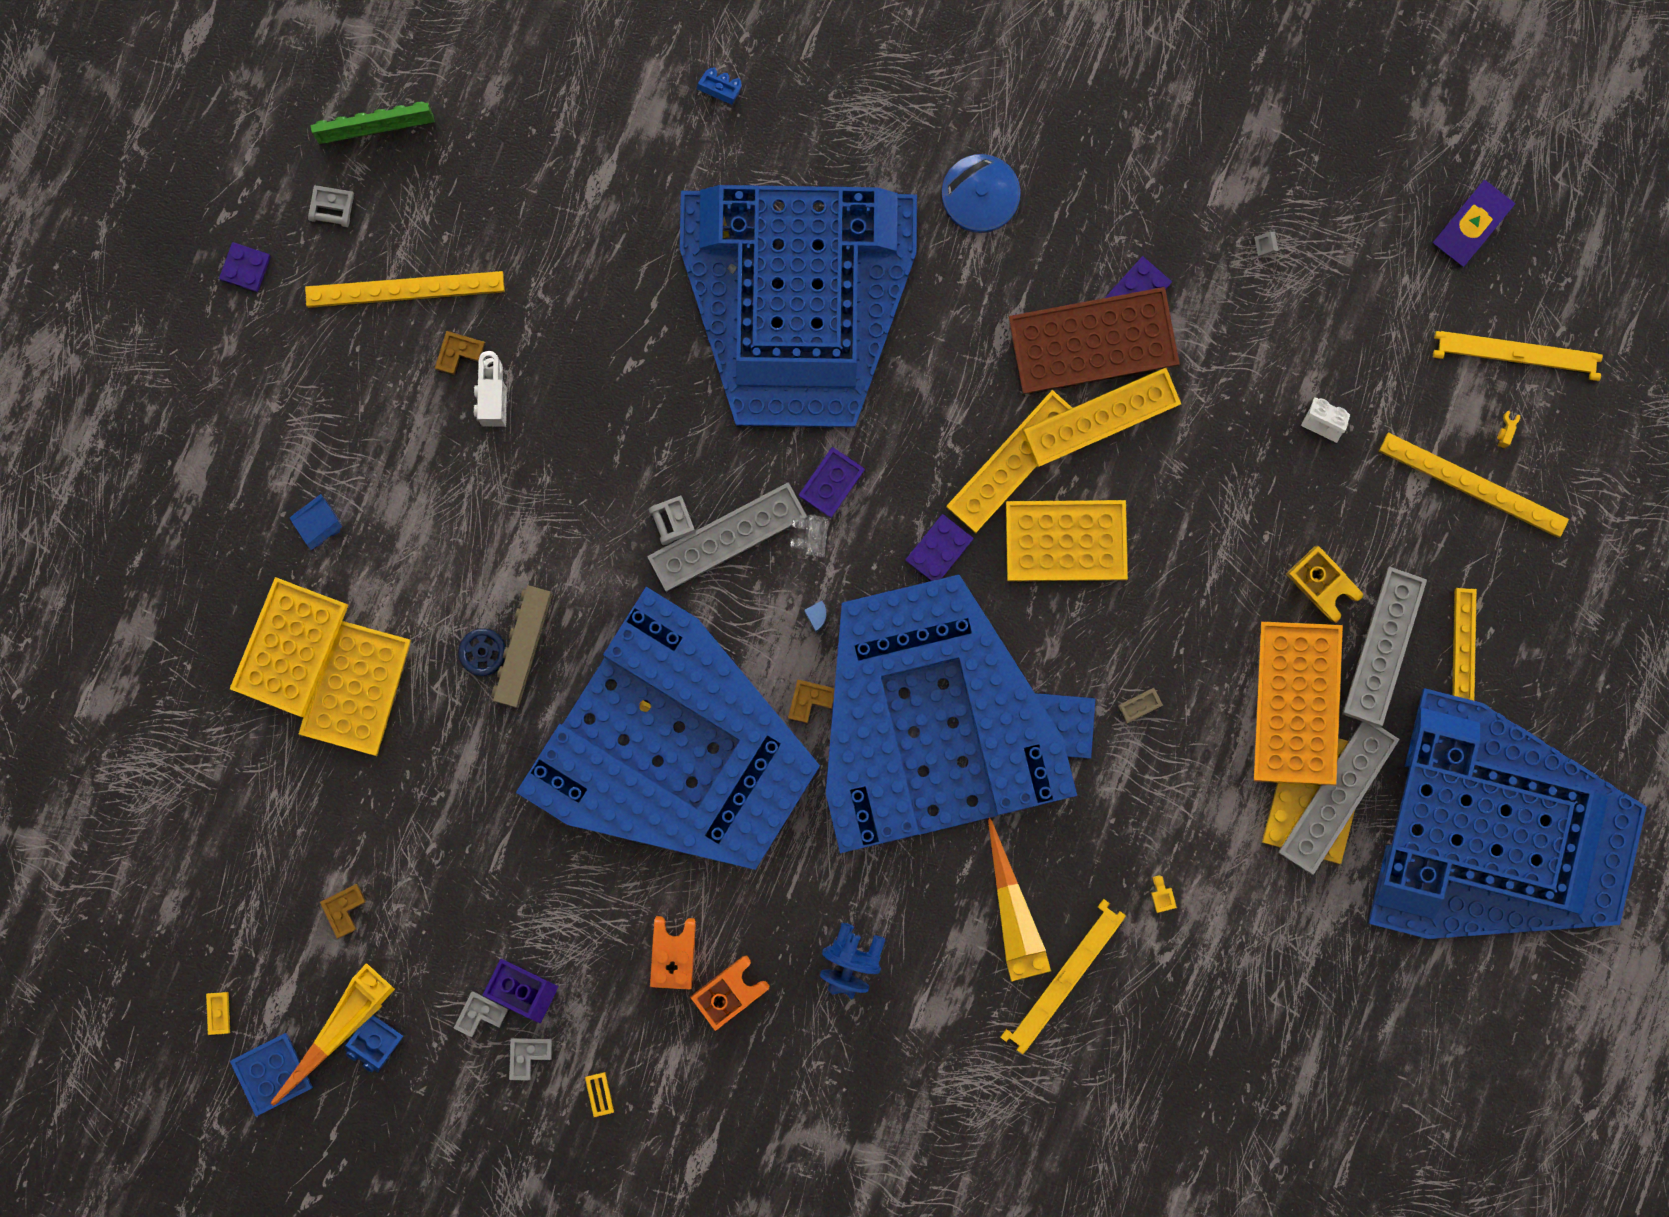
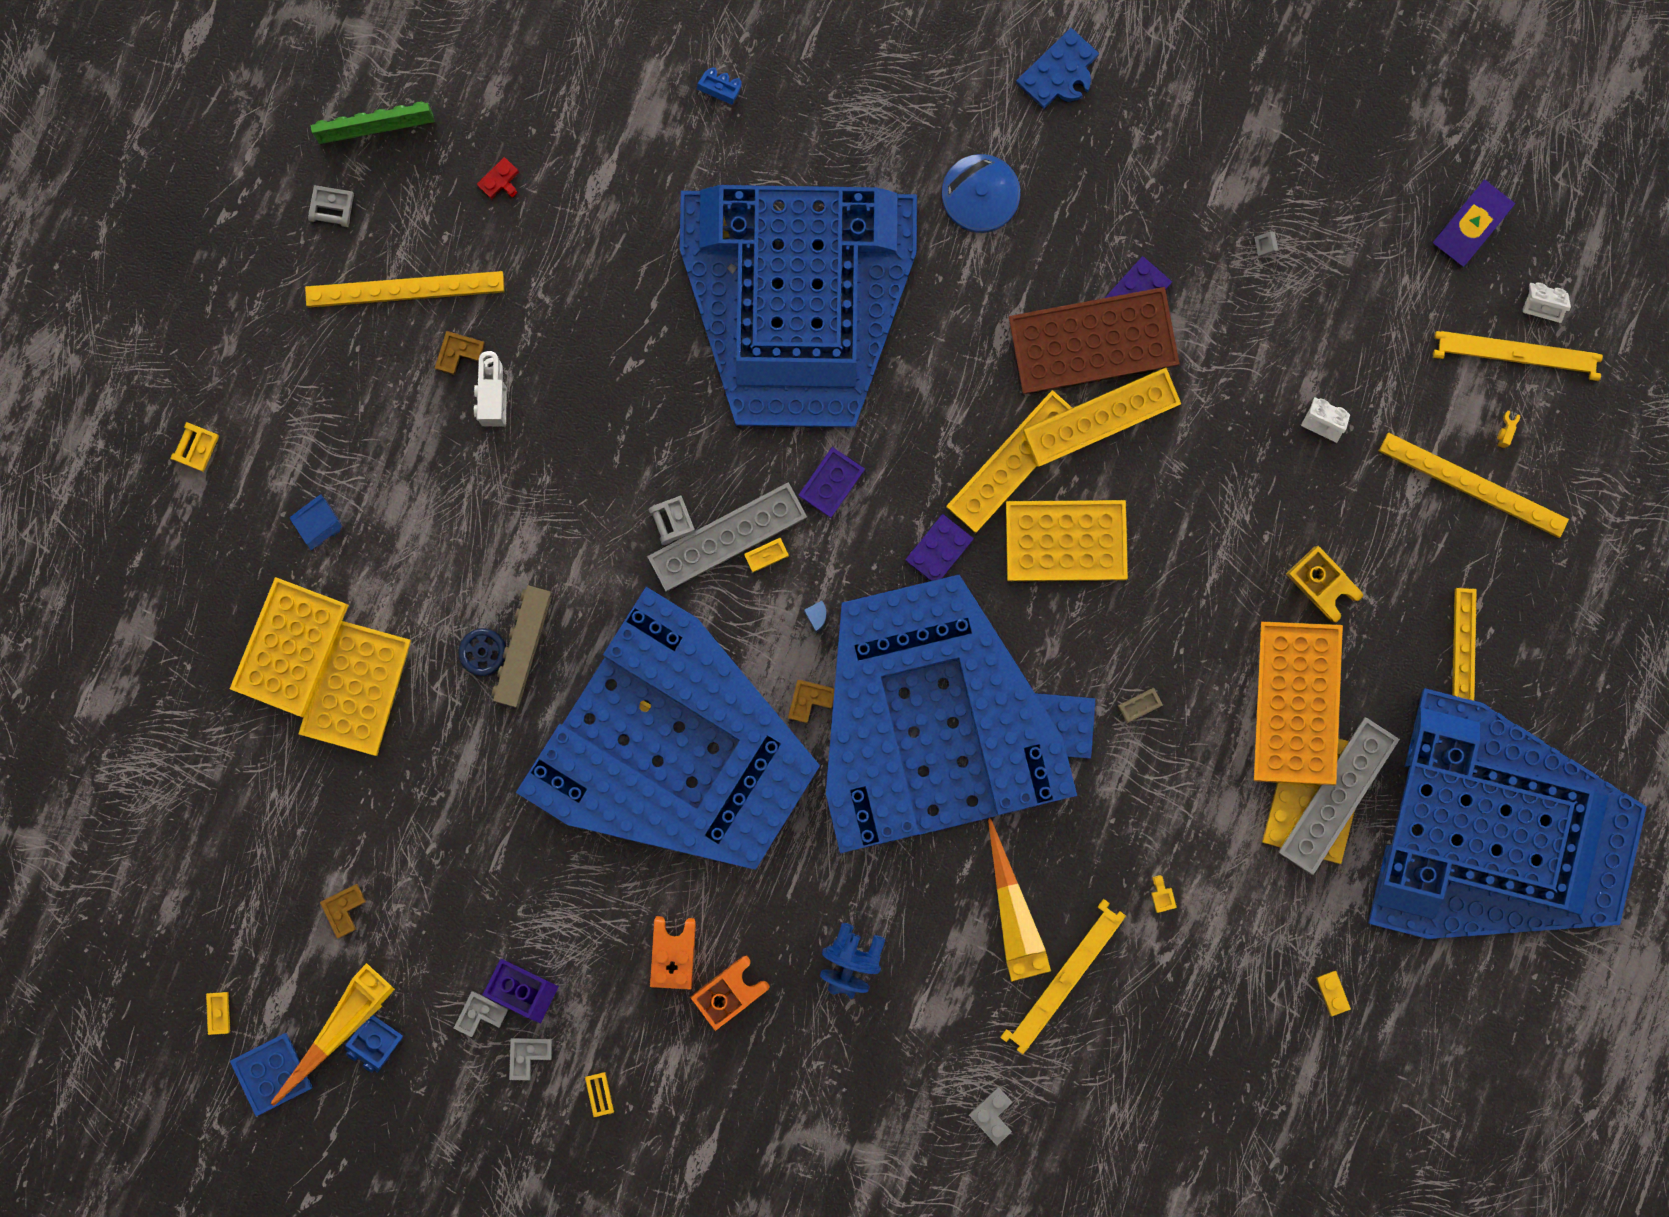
(200, 449): none -> yellow plate
(244, 267): dark purple plate -> none
(498, 179): none -> red plate
(766, 555): none -> yellow plate
(815, 538): clear plate -> none
(987, 1115): none -> light grey plate
(1060, 70): none -> blue plate
(1333, 993): none -> yellow plate
(1384, 647): light grey plate -> none
(1547, 302): none -> white bracket

